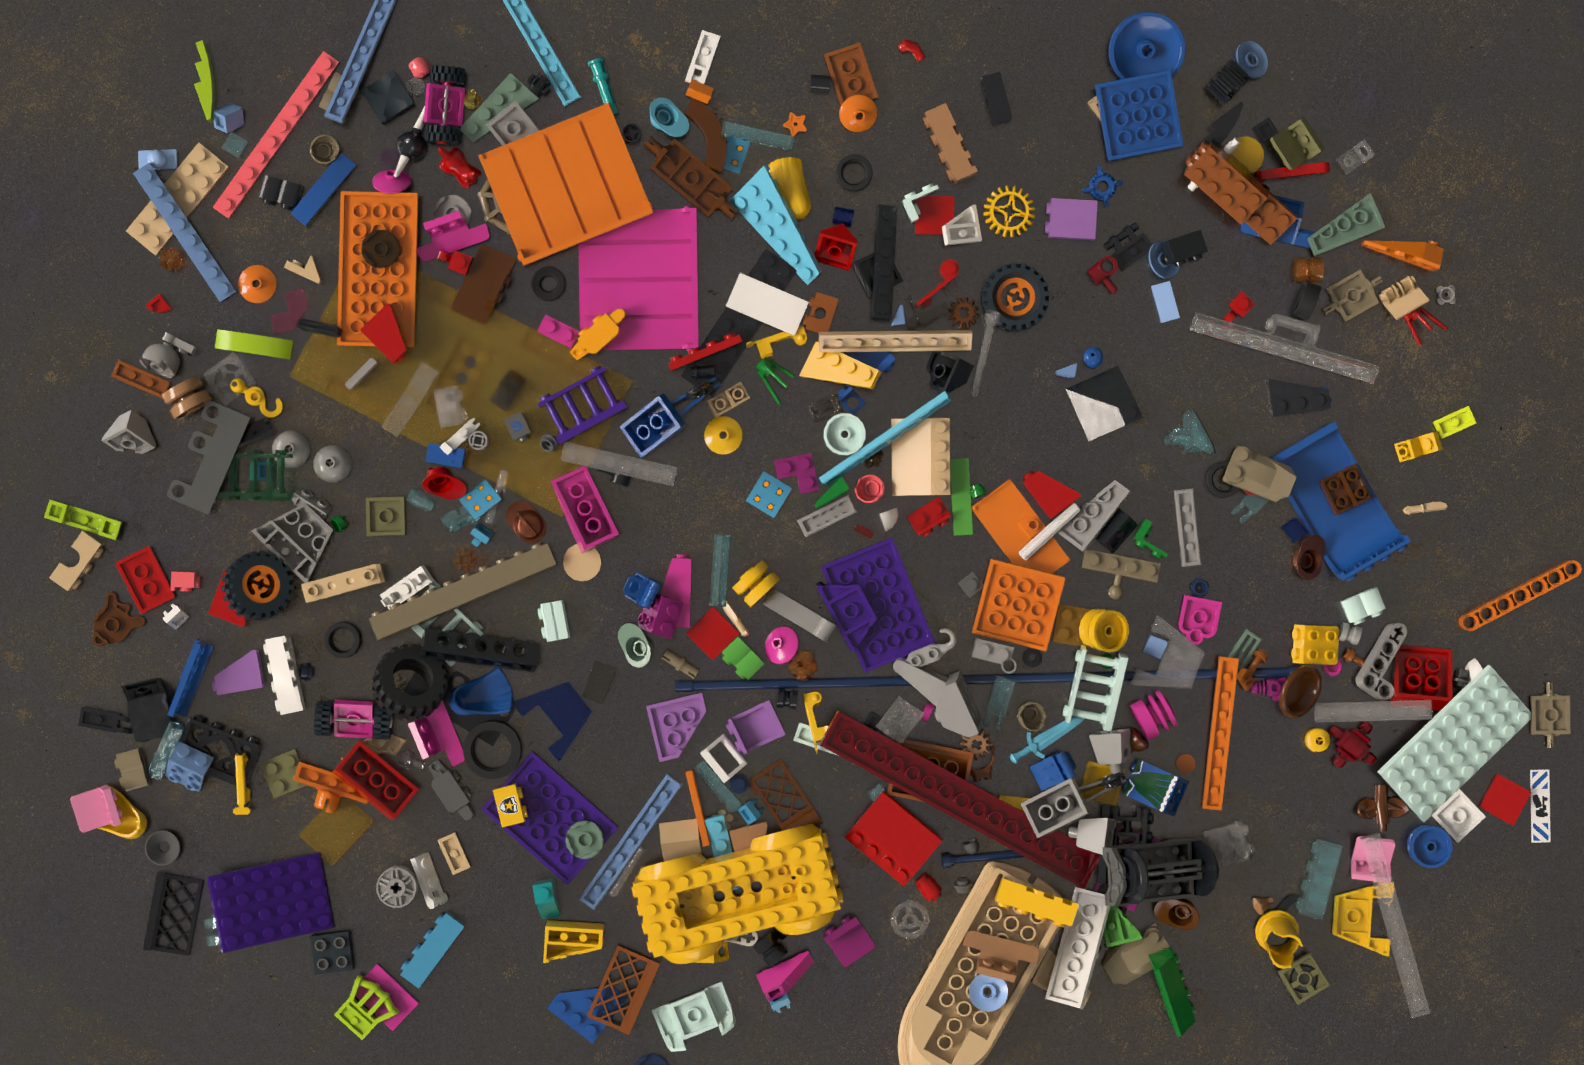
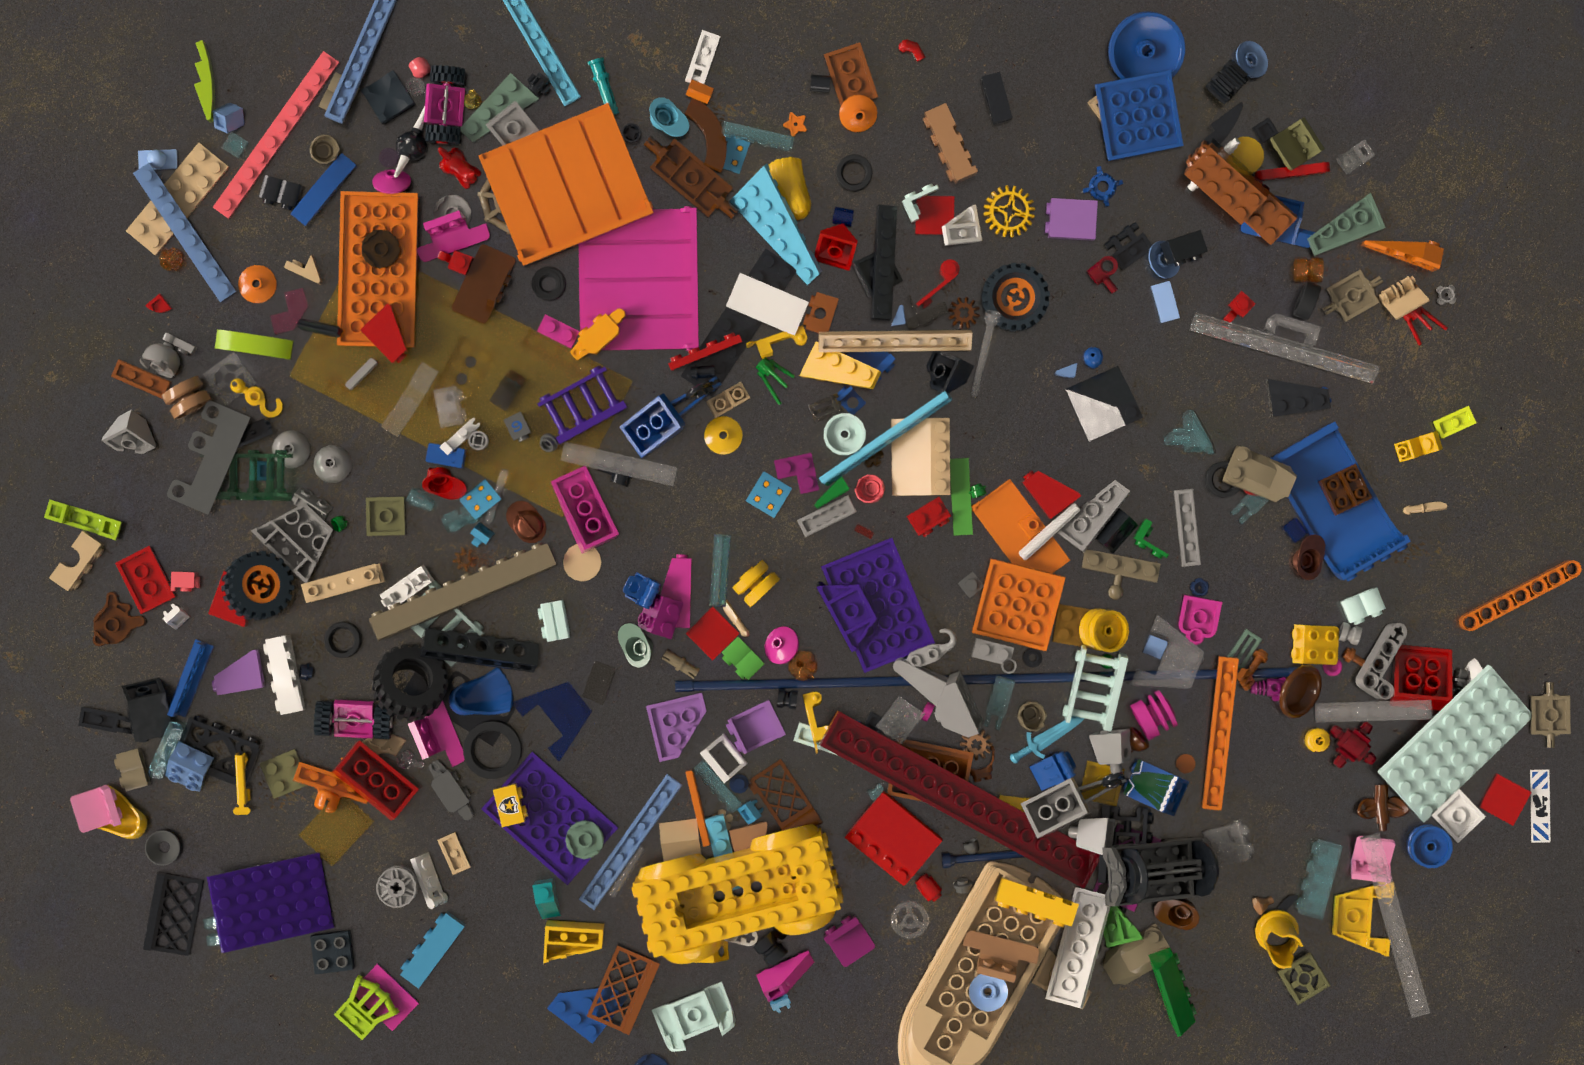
(799, 614): light grey beam -> none
(889, 518): white brick -> none

